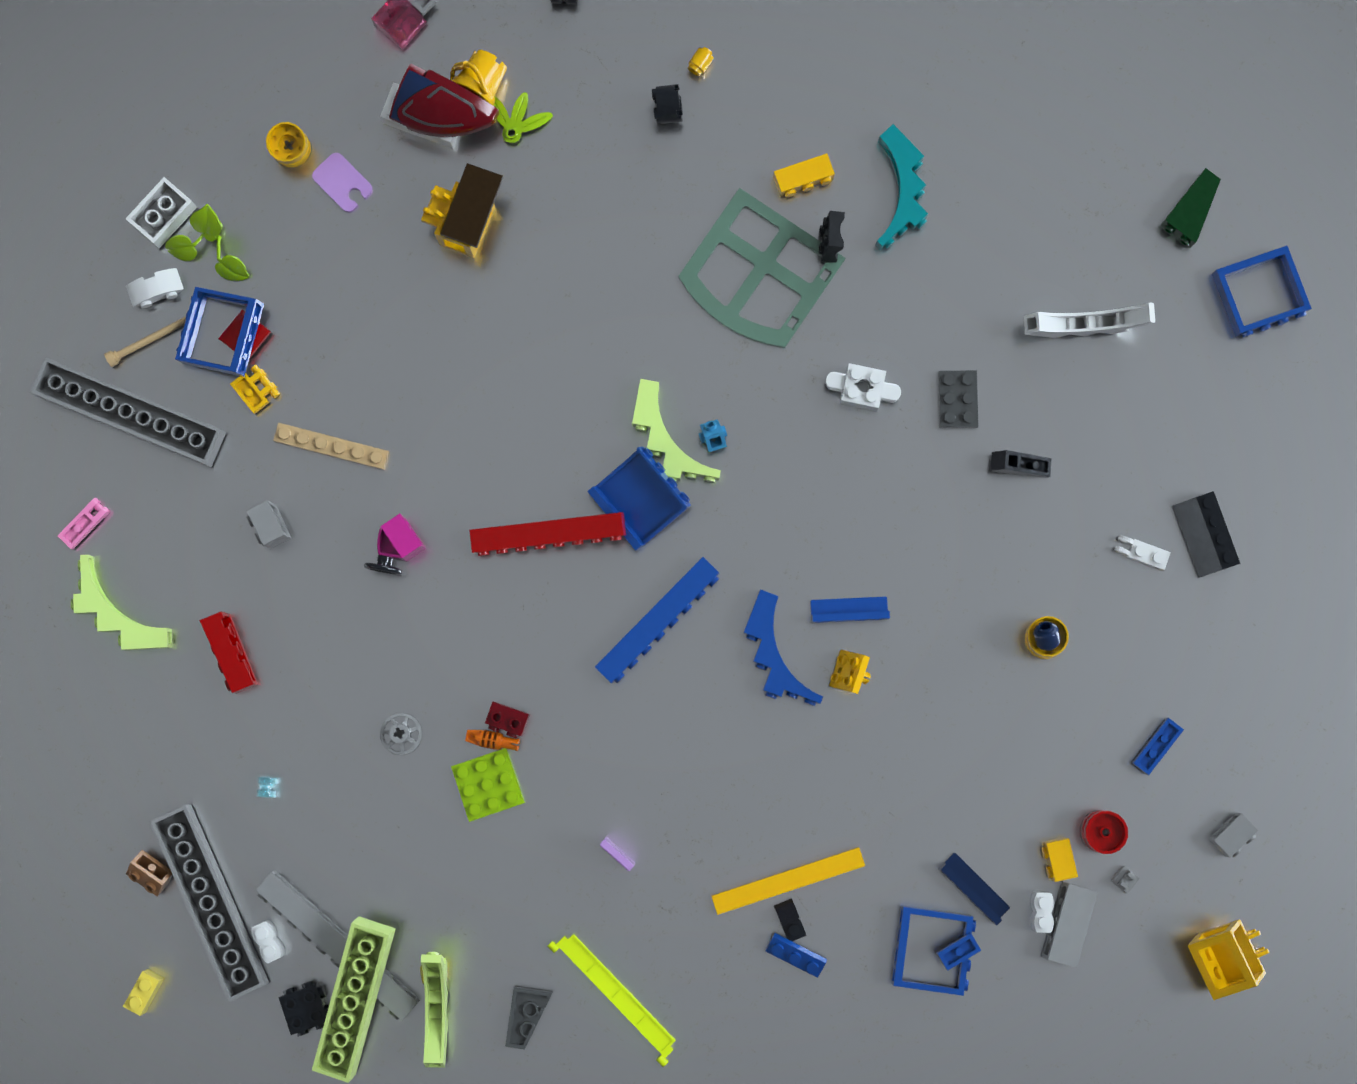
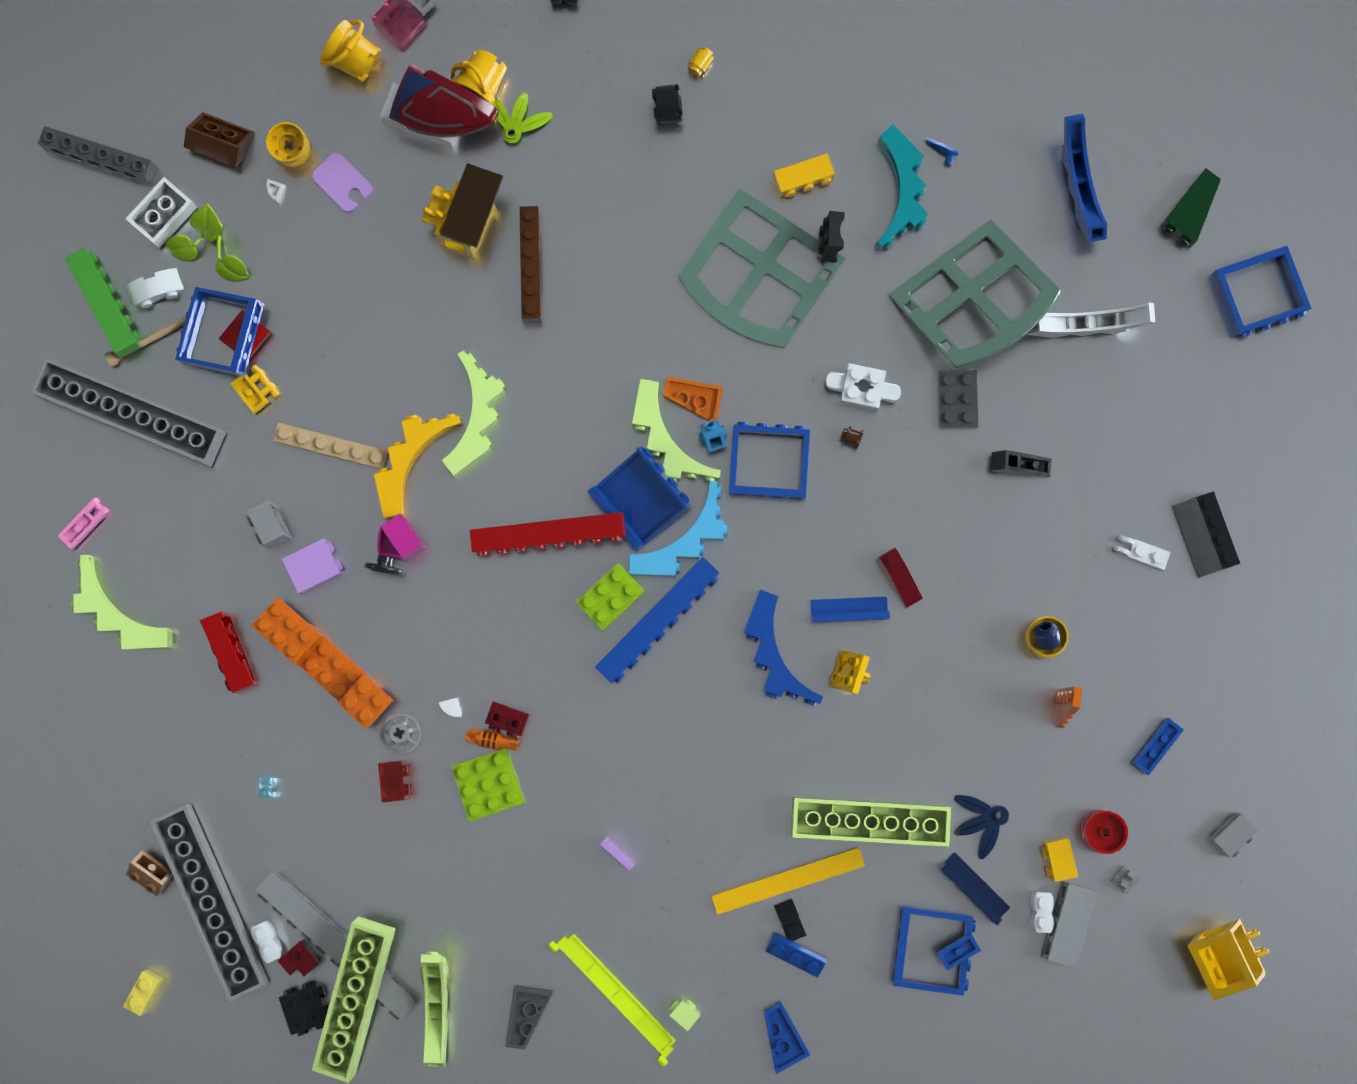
(97, 154): none -> dark grey brick
(102, 302): none -> bright green brick
(218, 139): none -> reddish brown slope
(275, 190): none -> white tile
(299, 958): none -> dark red brick
(313, 566): none -> lavender brick
(323, 662): none -> orange bracket
(350, 50): none -> yellow piece
(394, 781): none -> clear red brick
(418, 435): none -> yellow arch
(451, 707): none -> white tile
(484, 393): none -> yellowish green arch
(530, 264): none -> reddish brown arch
(610, 597): none -> lime brick
(684, 1013): none -> yellowish green brick
(695, 396): none -> orange wing
(707, 527): none -> medium azure arch
(779, 429): none -> blue window
(784, 1039): none -> blue wing
(852, 437): none -> reddish brown brick
(871, 822): none -> yellowish green brick
(900, 577): none -> dark red slope
(945, 149): none -> blue bar
(971, 290): none -> sand green window
(977, 824): none -> dark blue plant
(1068, 704): none -> orange wing
(1080, 180): none -> blue arch

